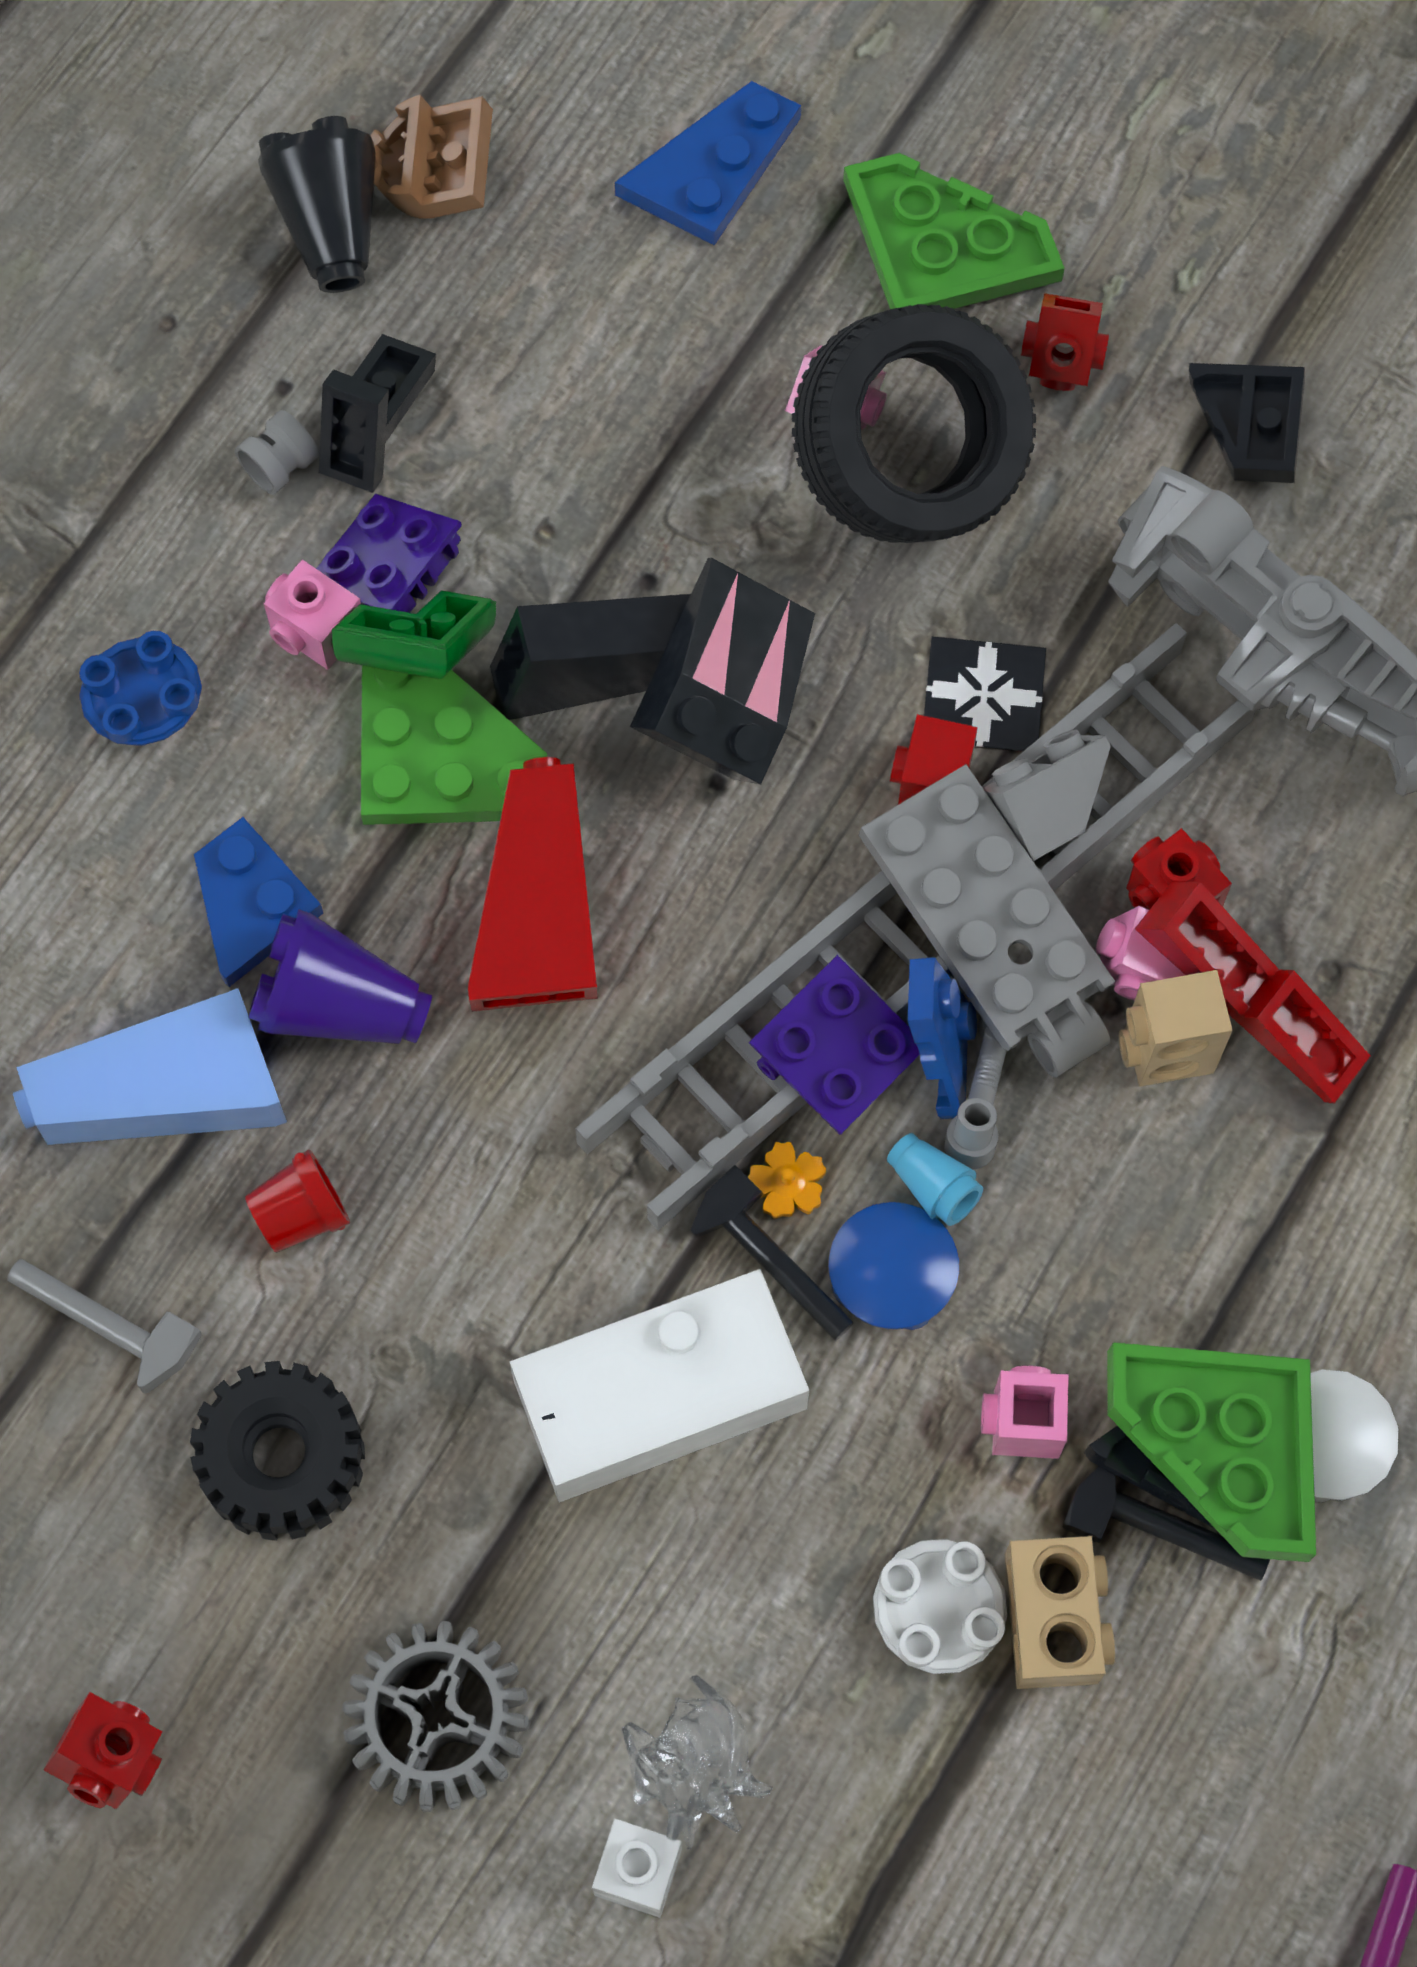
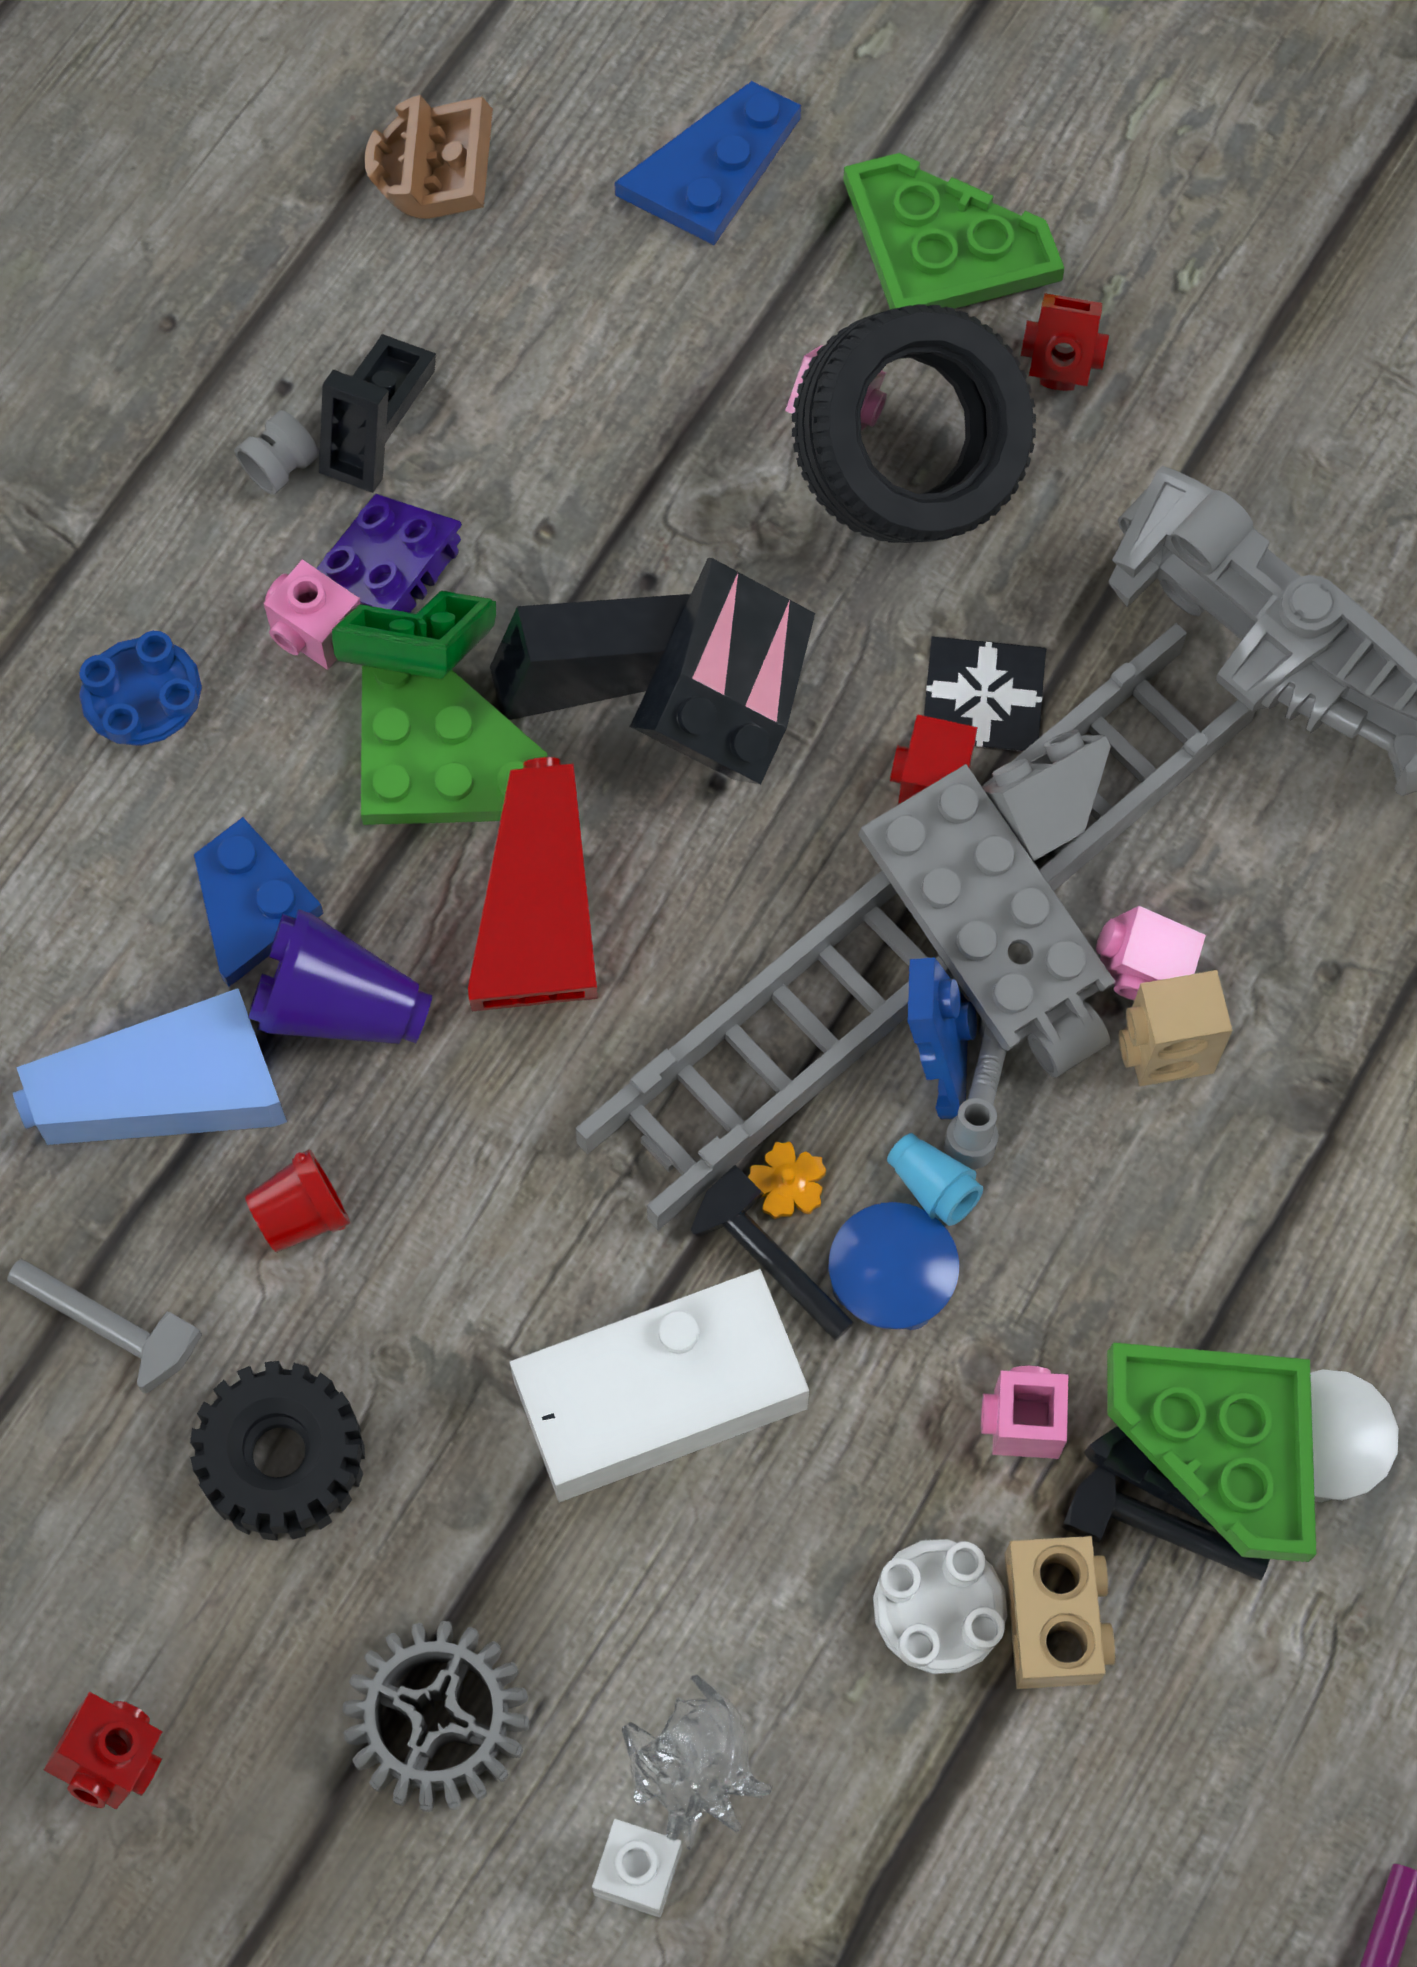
(325, 197): black cone -> none
(836, 1045): dark purple hinge -> none
(1174, 861): red brick -> none
(1253, 416): black wing -> none
(1264, 1000): red slope -> none

